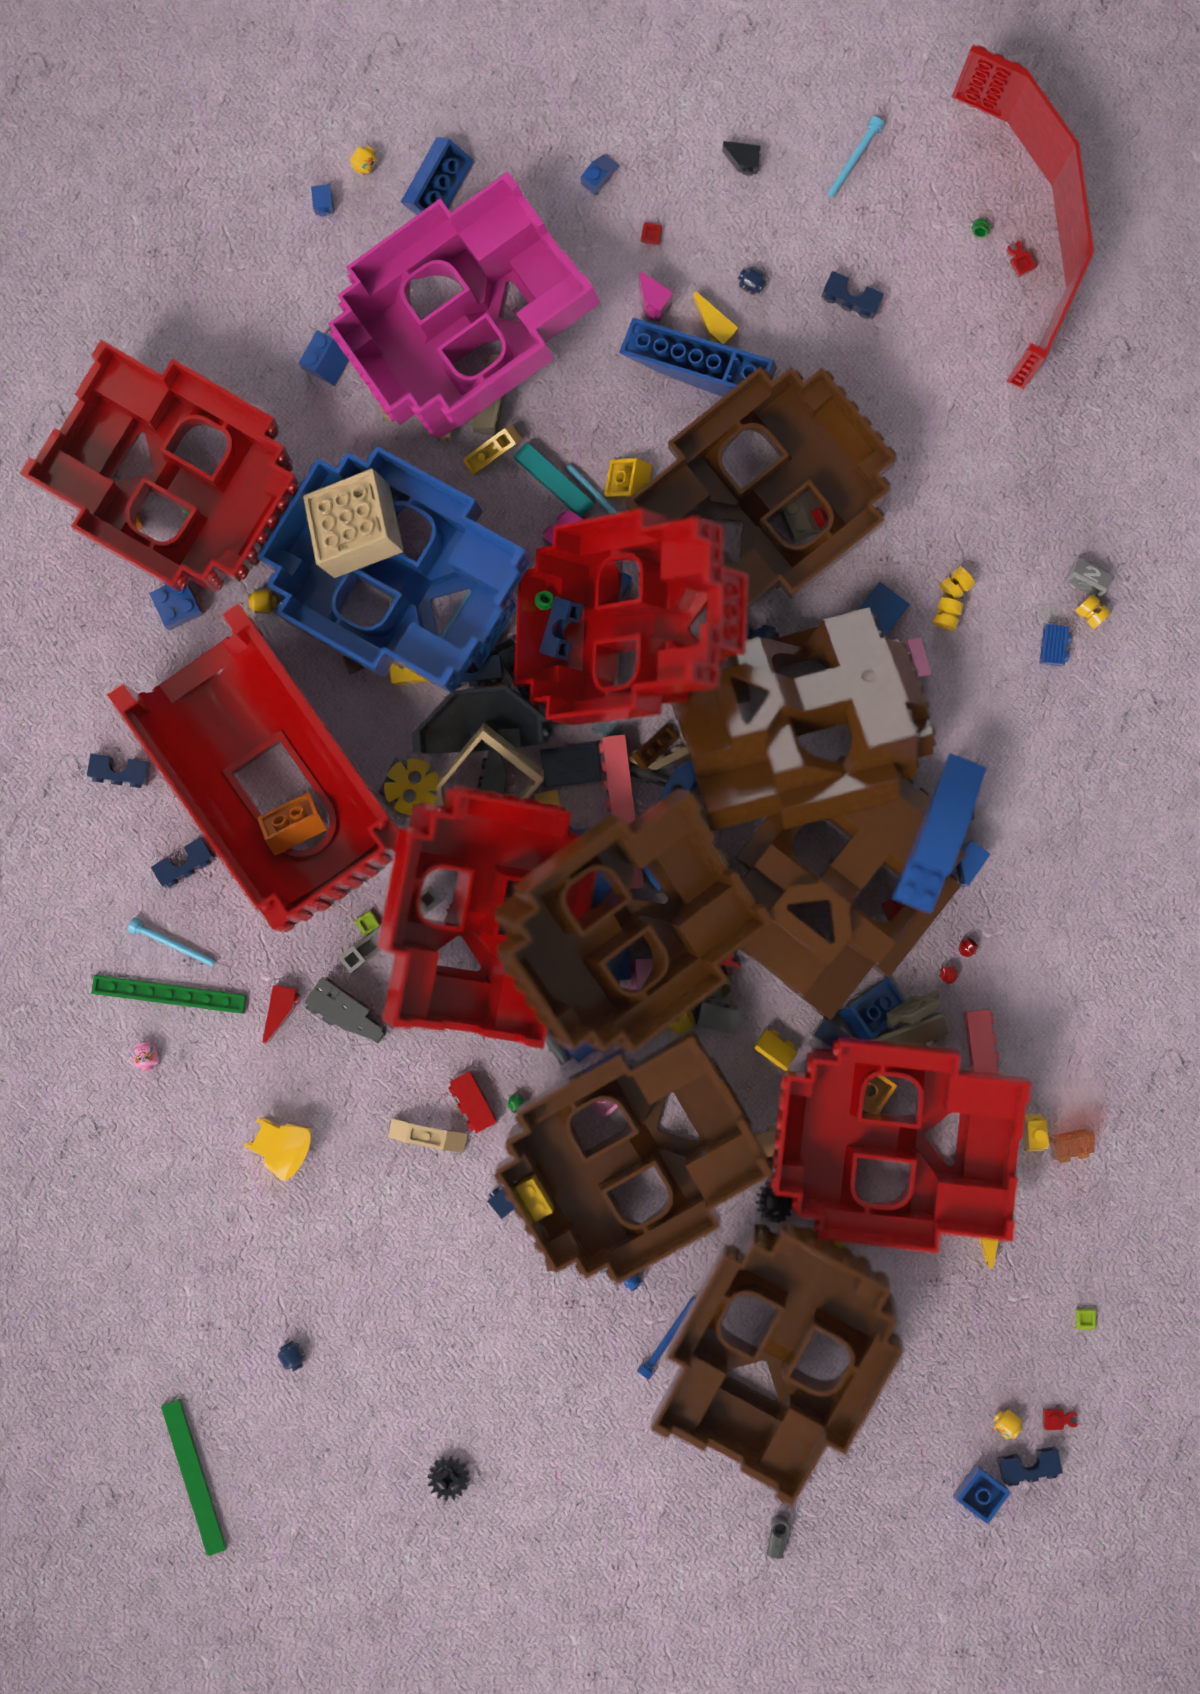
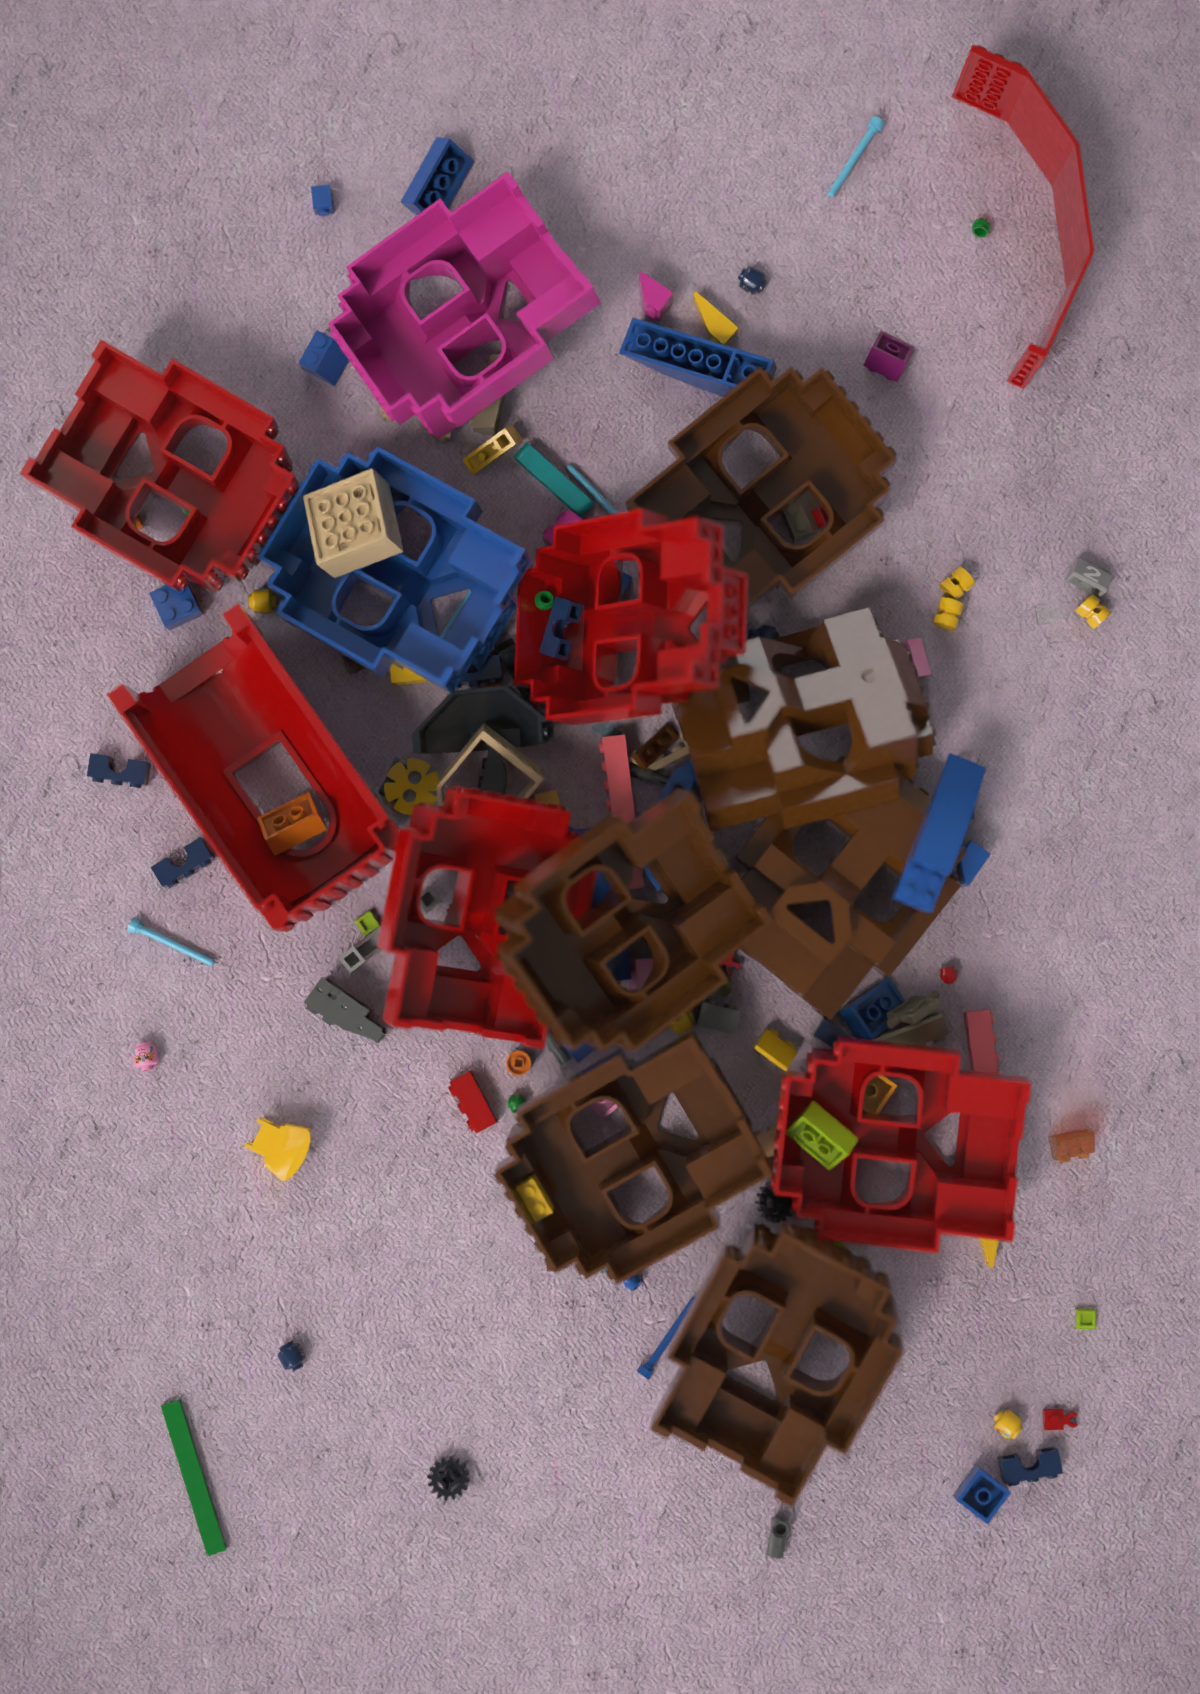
(169, 994): green tile -> none
(280, 1007): red slope -> none
(363, 160): yellow head -> none
(427, 1136): tan slope -> none
(500, 1202): dark blue slope -> none
(518, 1062): none -> orange wheel
(570, 765): dark blue tile -> none
(598, 173): blue slope -> none
(626, 478): yellow slope -> none
(651, 233): red tile -> none
(742, 156): black slope -> none
(821, 1135): none -> lime slope
(836, 292): dark blue arch -> none
(886, 606): blue slope -> none
(888, 356): none -> magenta slope
(891, 908): red tile -> none
(968, 947): red plate -> none
(1022, 262): red plate -> none
(1035, 1133): yellow torso -> none
(1054, 645): blue brick -> none

